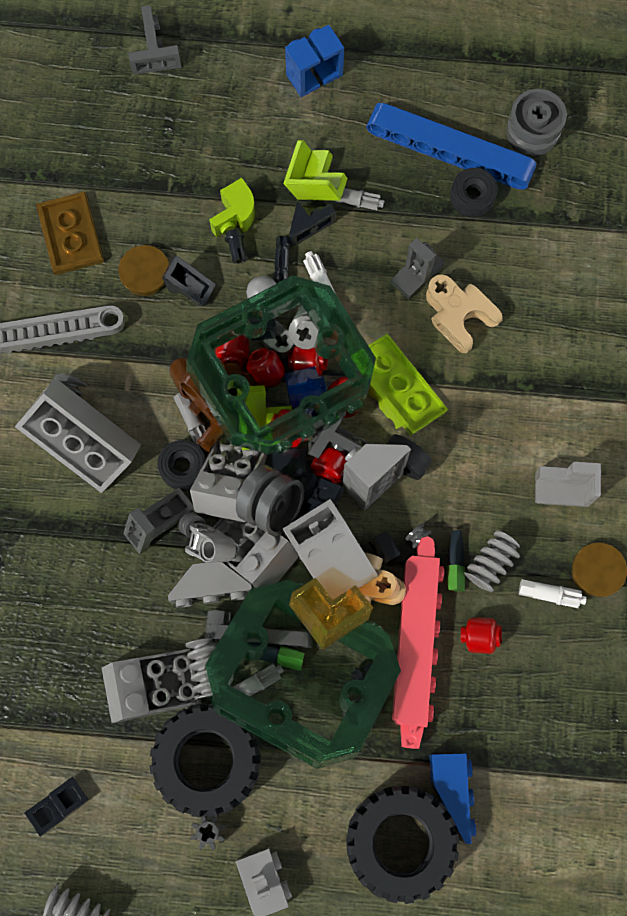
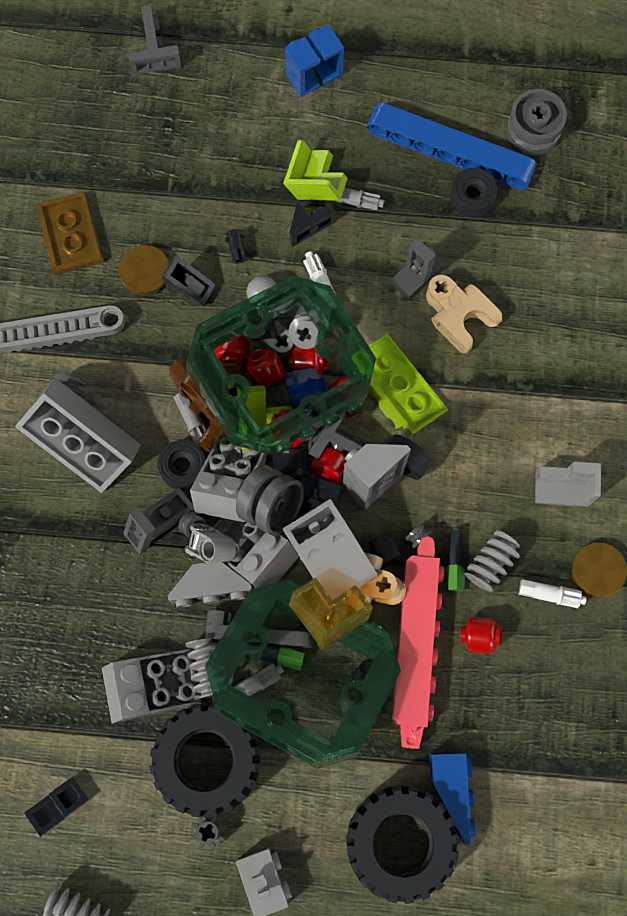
(239, 211): lime brick -> none
(281, 258): black axle -> none

